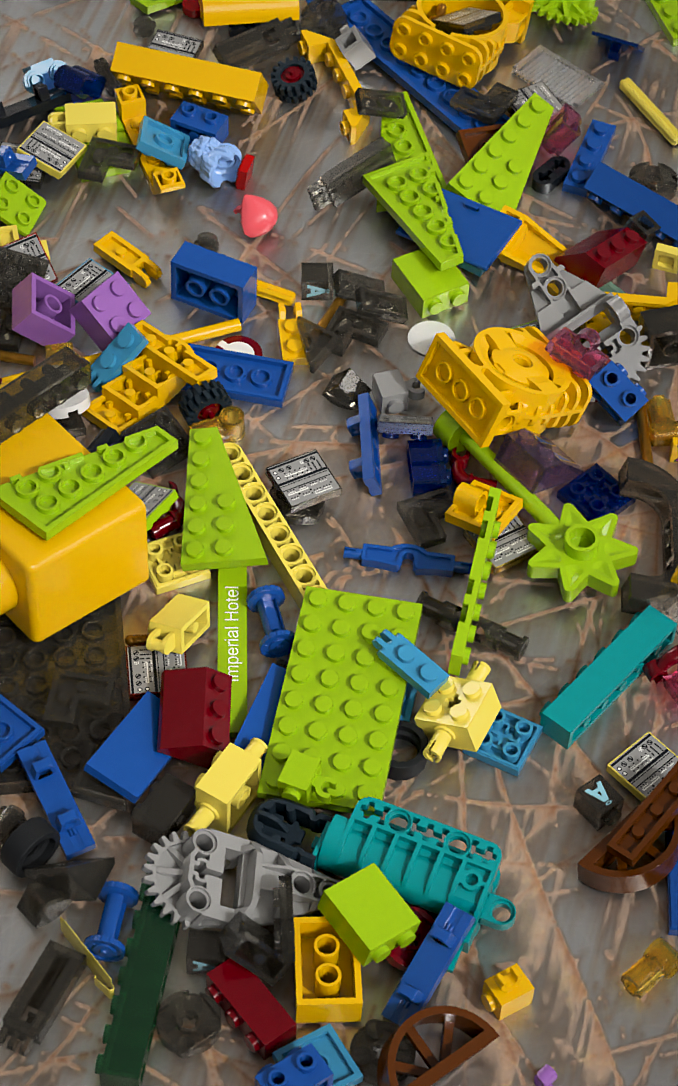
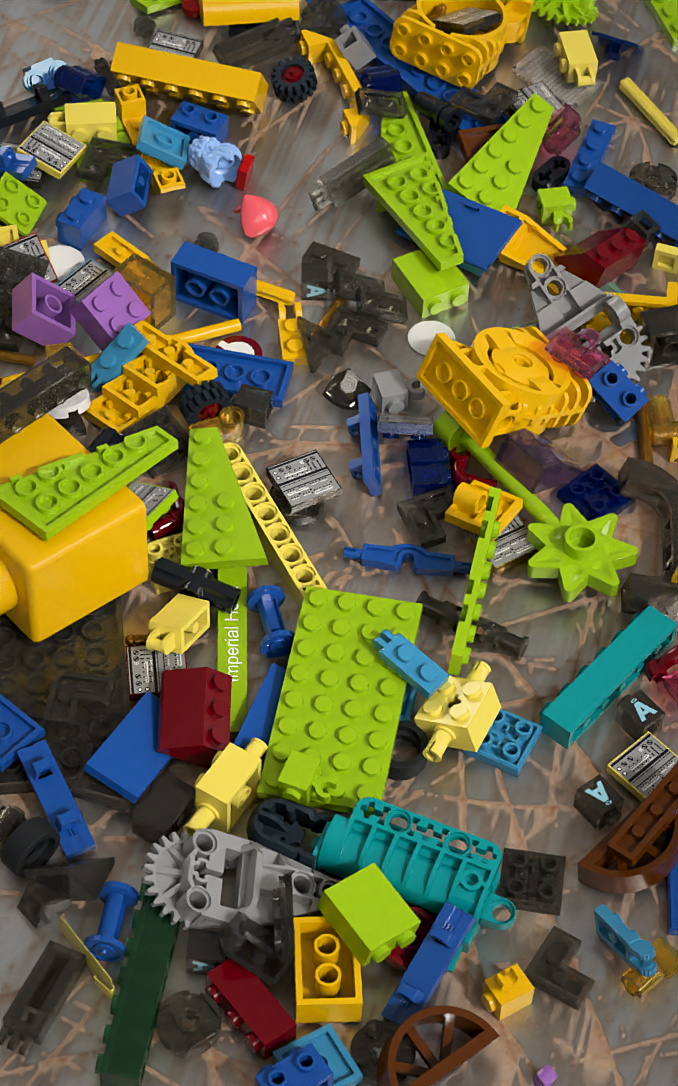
(65, 260): none -> white sticker
(81, 218): none -> blue brick
(129, 185): none -> blue brick
(152, 286): none -> clear yellow brick
(195, 583): none -> black piece
(255, 404): none -> clear smoke brick
(324, 254): none -> clear smoke plate
(380, 78): none -> clear blue brick
(436, 110): none -> black axle
(439, 138): none -> black beam
(532, 880): none -> clear smoke tile
(551, 969): none -> clear smoke plate
(555, 207): none -> lime brick
(576, 57): none -> light yellow brick
(625, 942): none -> dark azure hinge
(639, 715): none -> clear smoke brick

